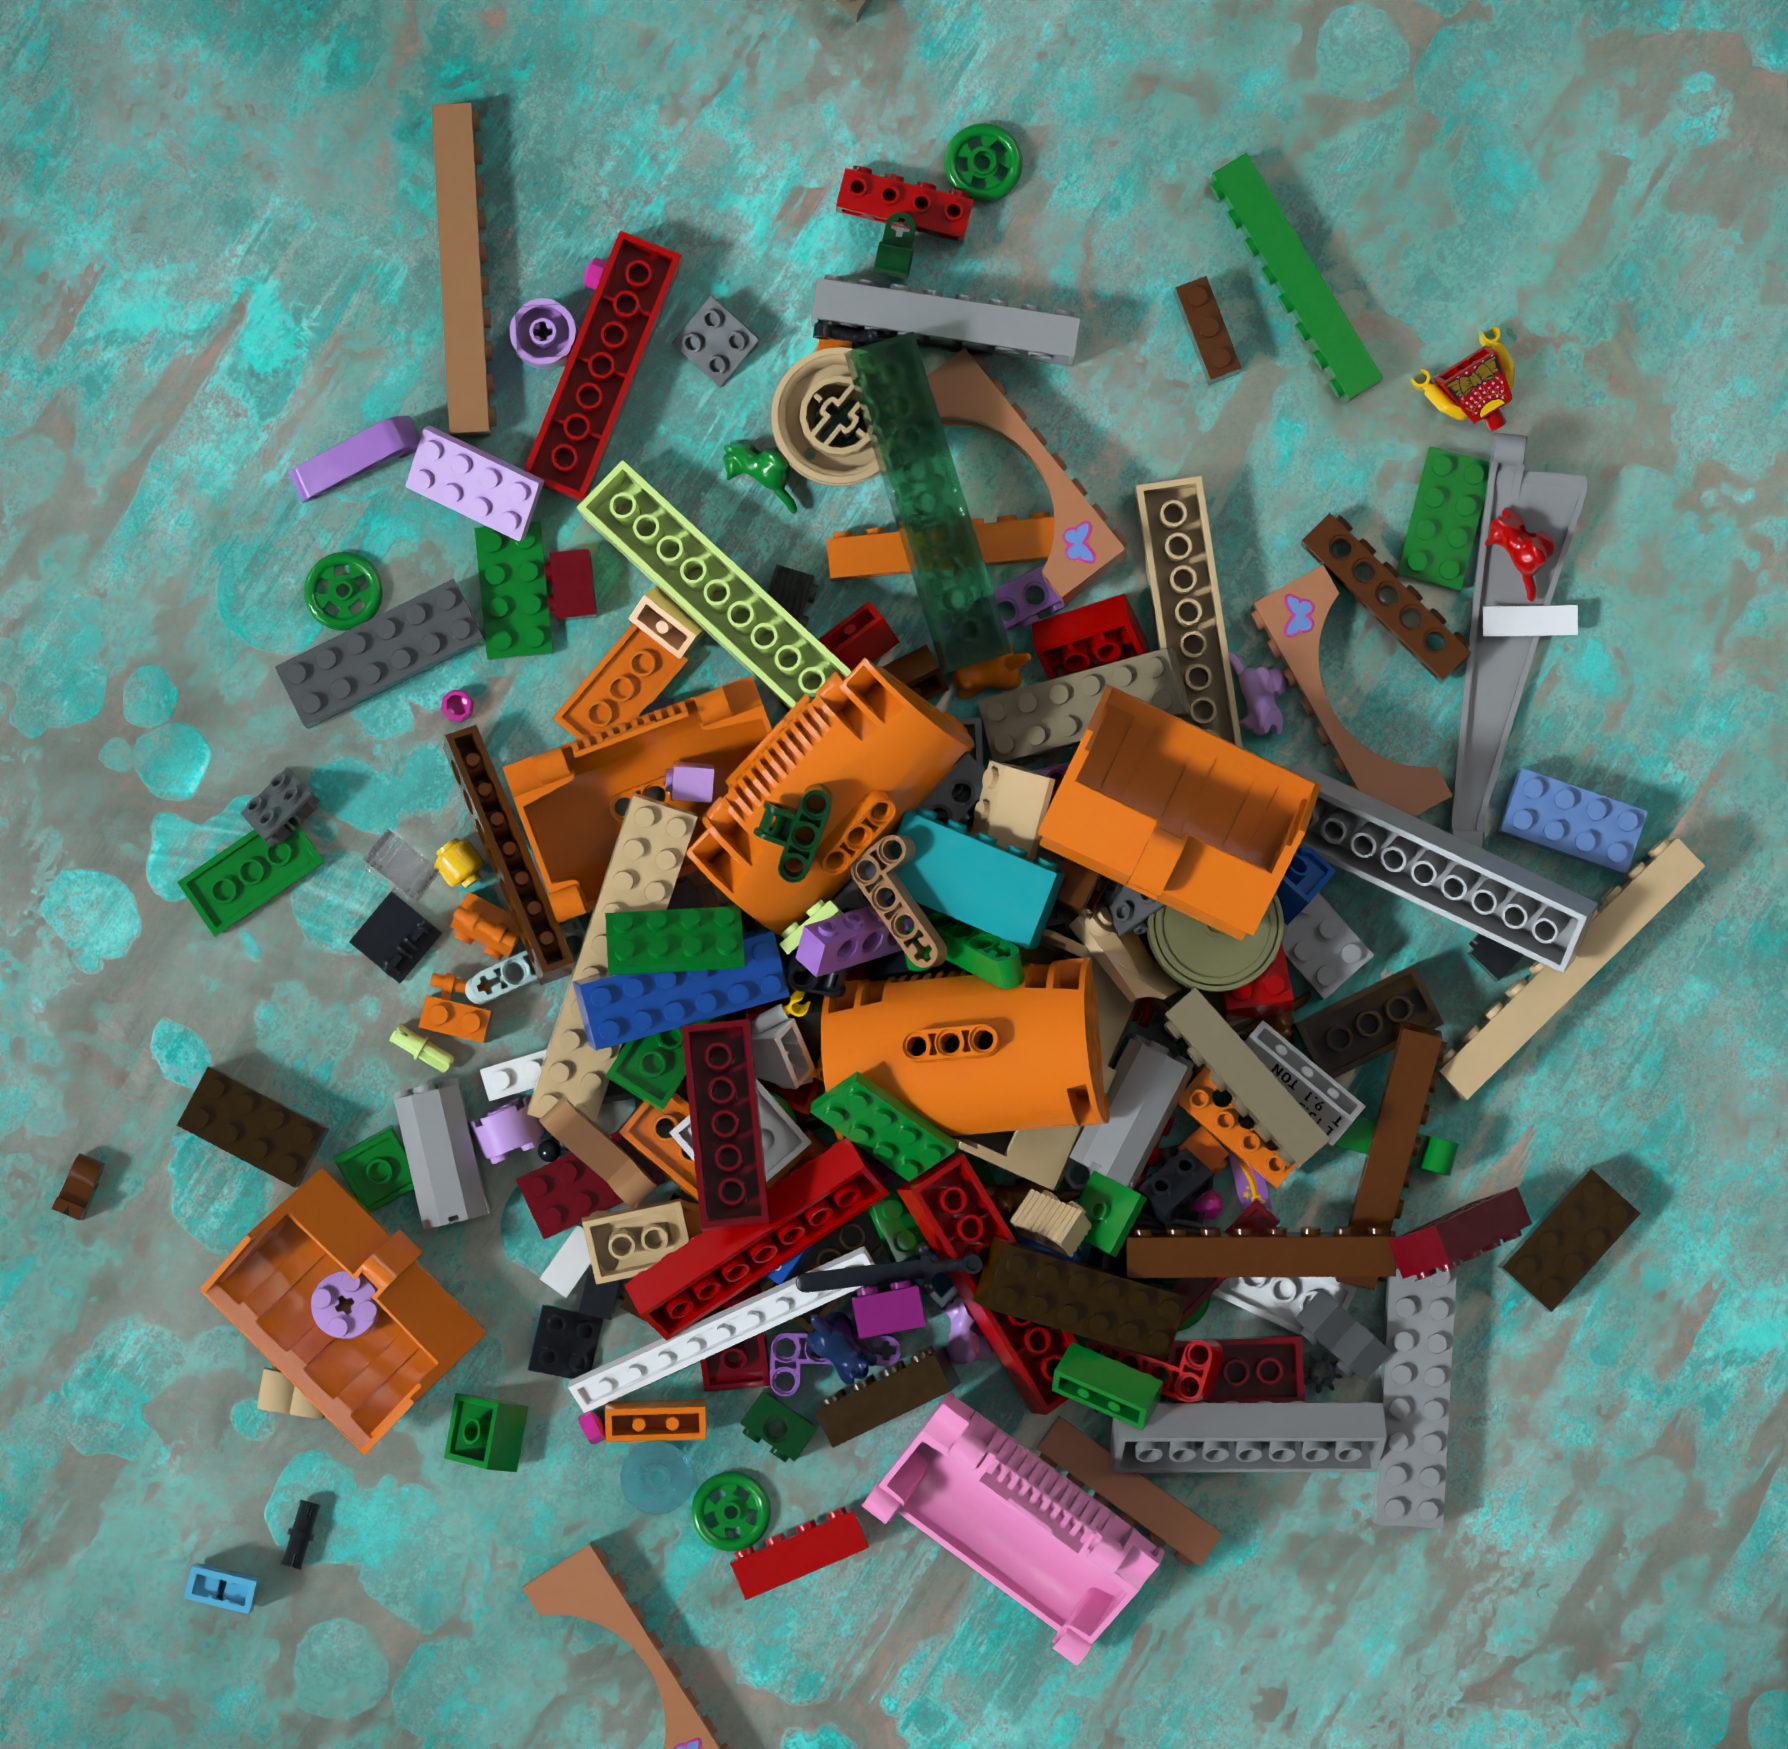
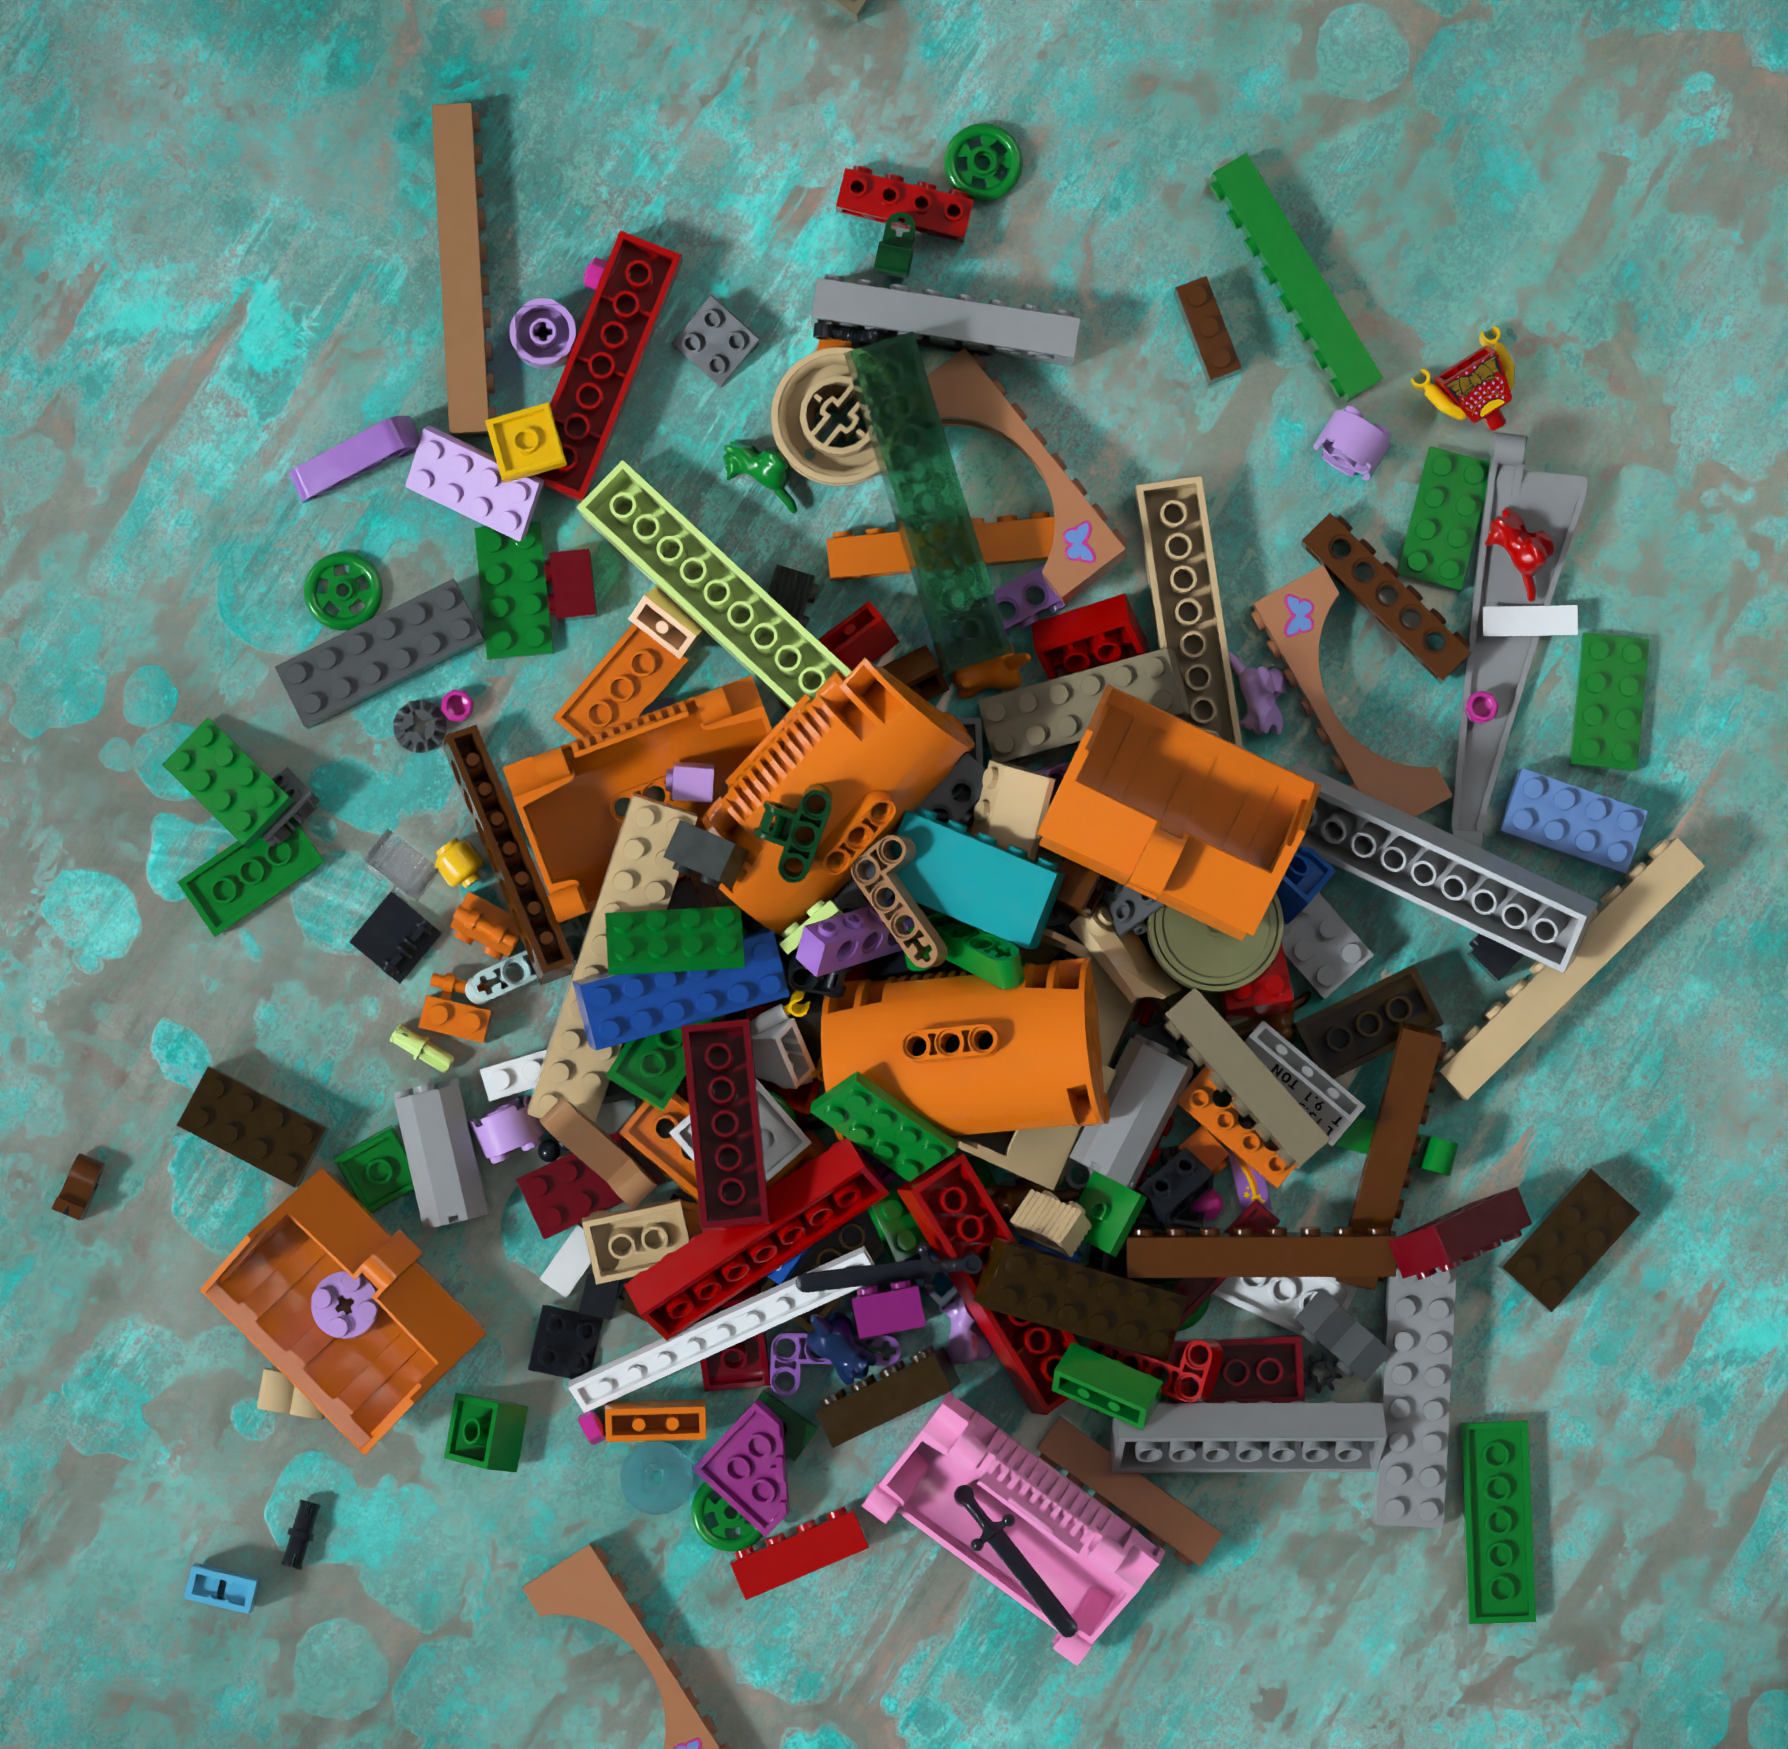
(228, 783): none -> green plate
(413, 740): none -> dark grey gear
(526, 442): none -> yellow tile
(706, 854): none -> pearl dark grey brick
(751, 1468): none -> magenta plate
(1015, 1561): none -> black sword
(1353, 443): none -> lavender brick
(1481, 707): none -> dark pink tile
(1497, 1522): none -> green plate
(1609, 701): none -> green plate

